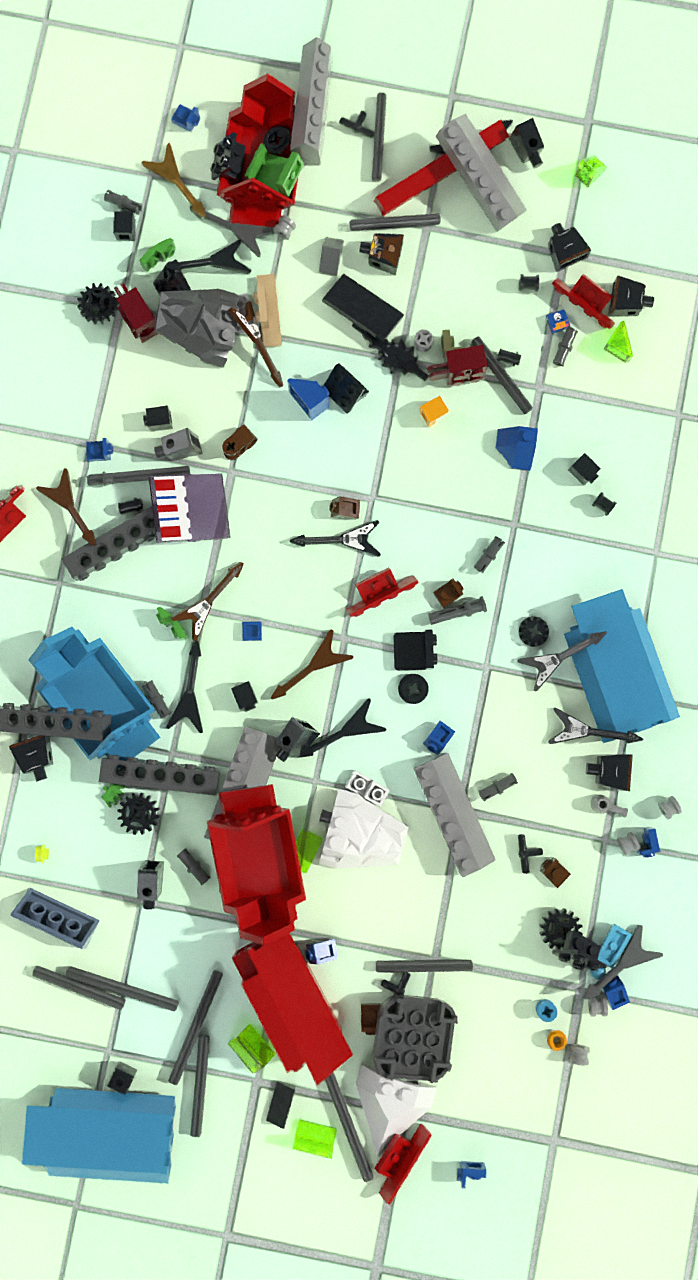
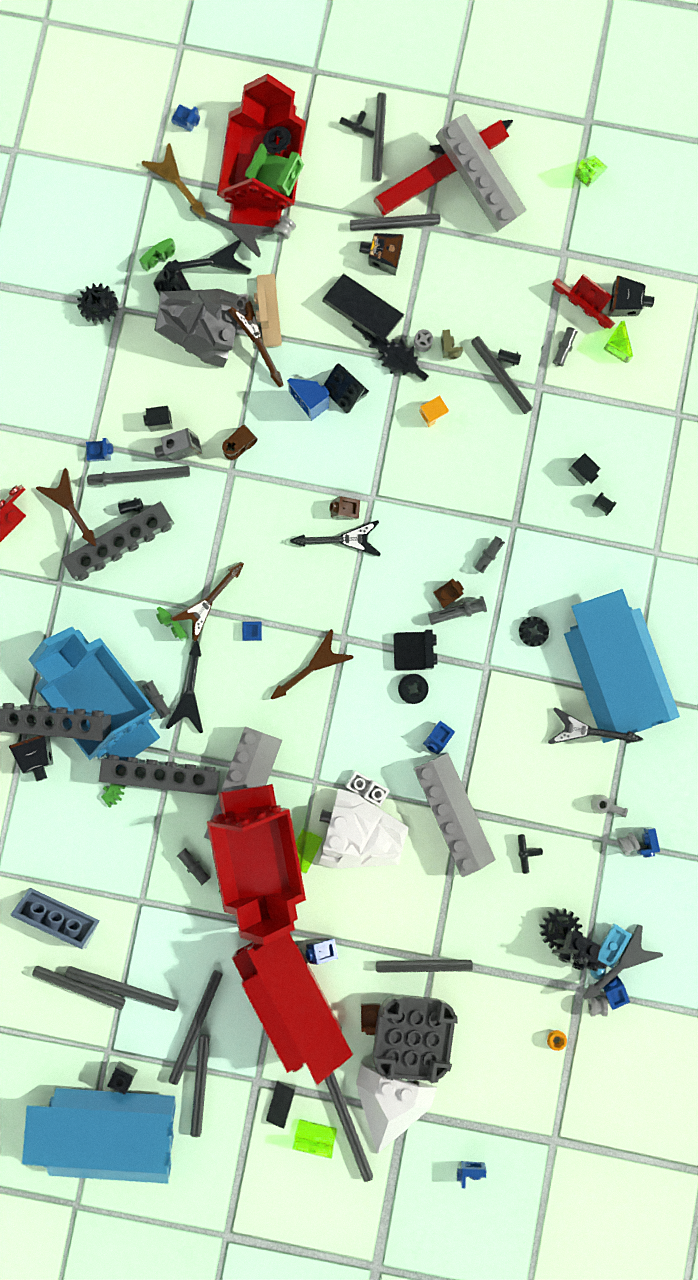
(41, 854): neon yellow plate -> none
(123, 202): dark grey pin -> none
(124, 225): black brick -> none
(133, 806): black gear -> none
(136, 313): dark red brick -> none
(150, 882): torso -> none
(189, 507): clear purple piece -> none
(228, 159): black bracket -> none
(245, 696): black brick -> none
(251, 1049): clear neon green panel -> none
(295, 738): black torso -> none
(312, 100): light grey slope -> none
(331, 256): dark grey slope -> none
(355, 726): black piece -> none
(378, 589): red bracket -> none
(397, 989): black piece -> none
(399, 1160): red bracket -> none
(460, 366): dark red brick -> none
(498, 787): dark grey pin -> none
(517, 446): blue slope -> none
(527, 143): black torso -> none
(529, 282): black bush -> none
(544, 1006): dark azure wheel -> none
(549, 663): piece -> none
(554, 872): reddish brown bracket -> none
(558, 321): blue tile -> none
(567, 247): black torso -> none
(579, 1054): light grey wheel -> none
(612, 771): black torso -> none
(670, 807): light grey wheel -> none

